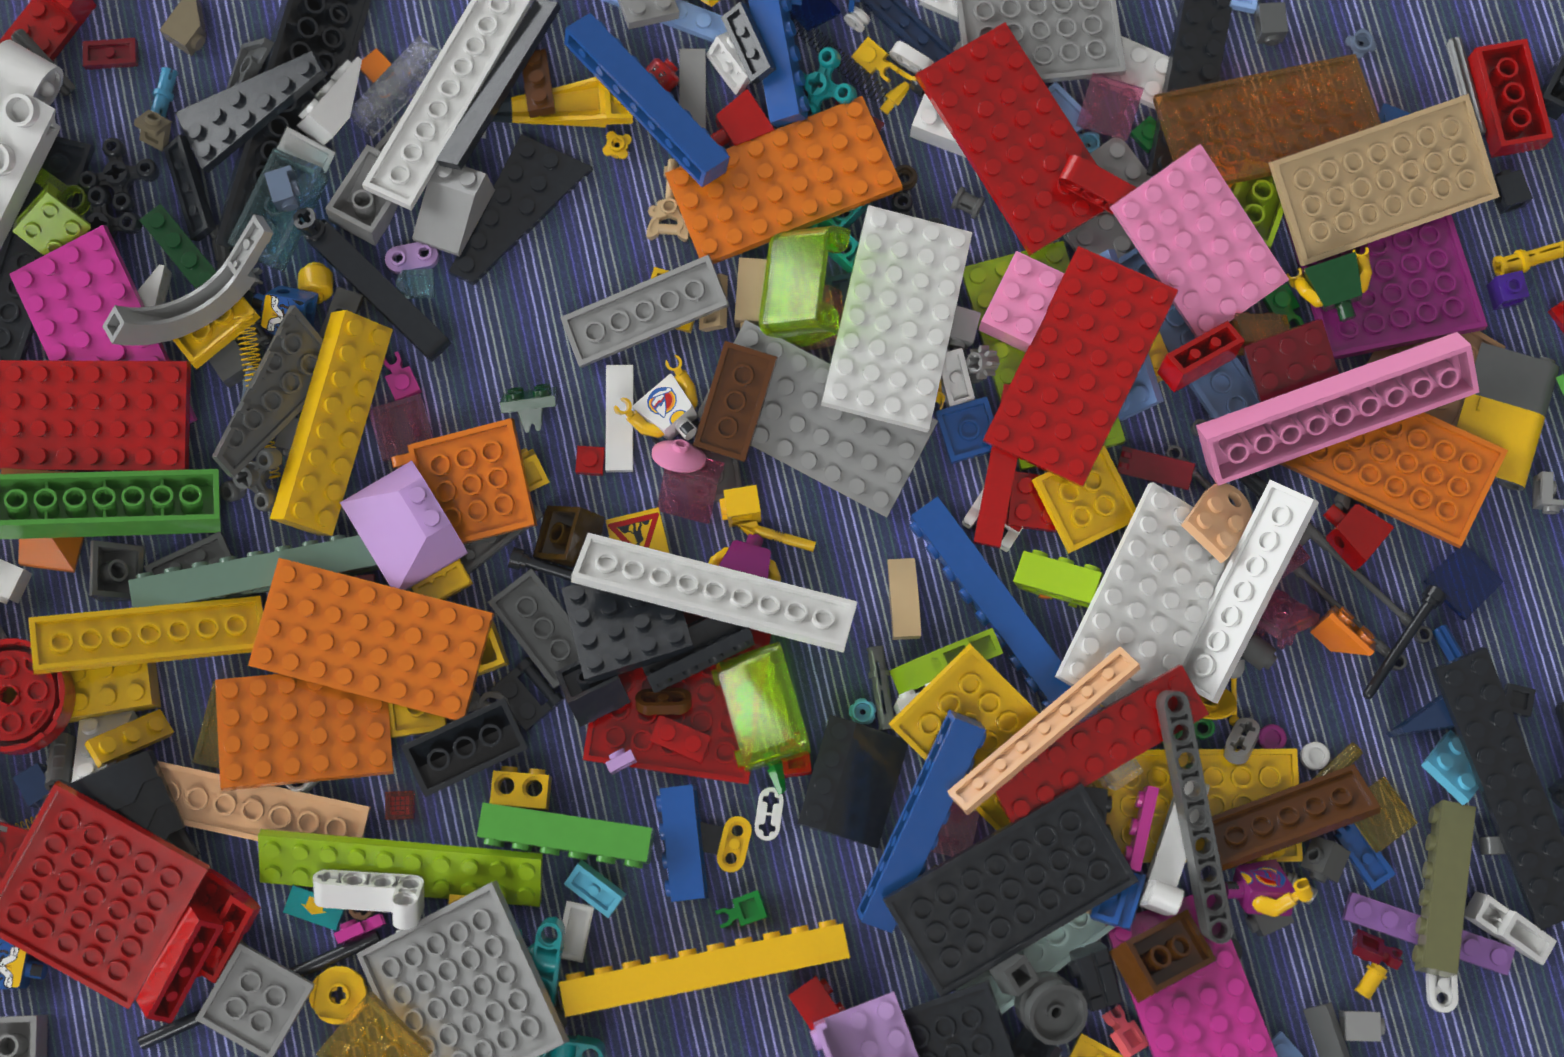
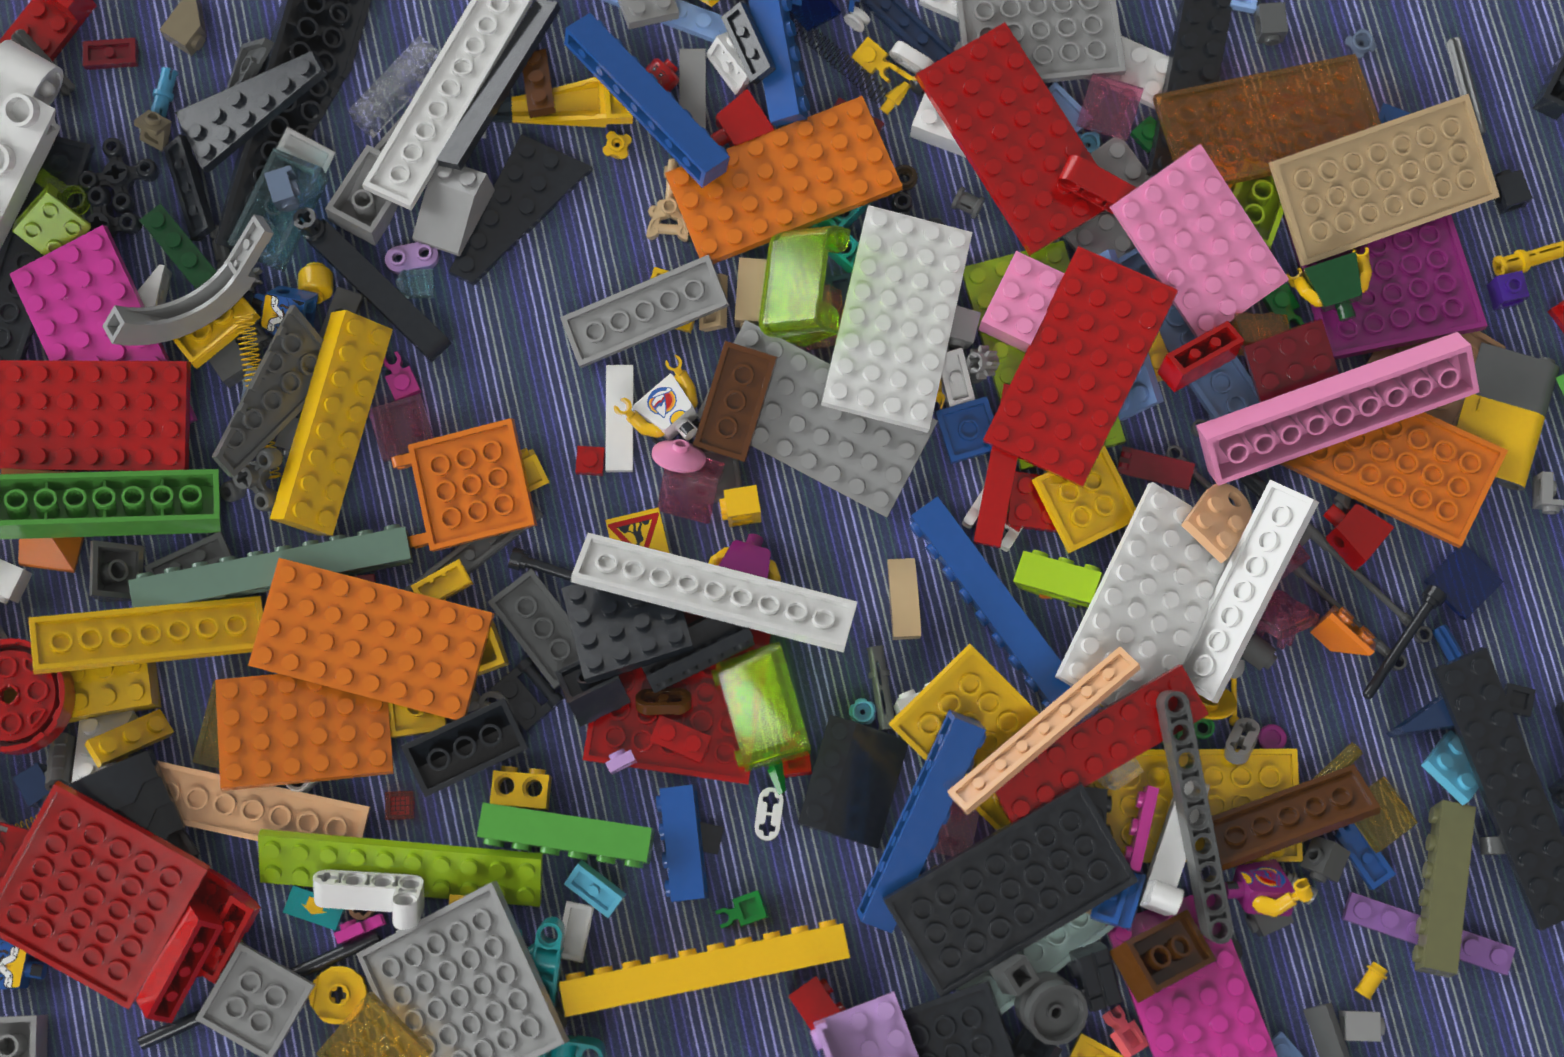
(334, 105): white slope -> none
(374, 65): orange tile -> none
(404, 527): lavender slope -> none
(529, 403): plate -> none
(564, 533): dark brown slope -> none
(734, 844): yellow plate -> none
(753, 528): yellow piece -> none
(824, 78): teal gear -> none
(925, 668): lime slope -> none
(1314, 756): white tile -> none
(1373, 949): dark red plate -> none
(1447, 986): white plate -> none
(1509, 927): white slope -> none
(1510, 98): red brick -> none

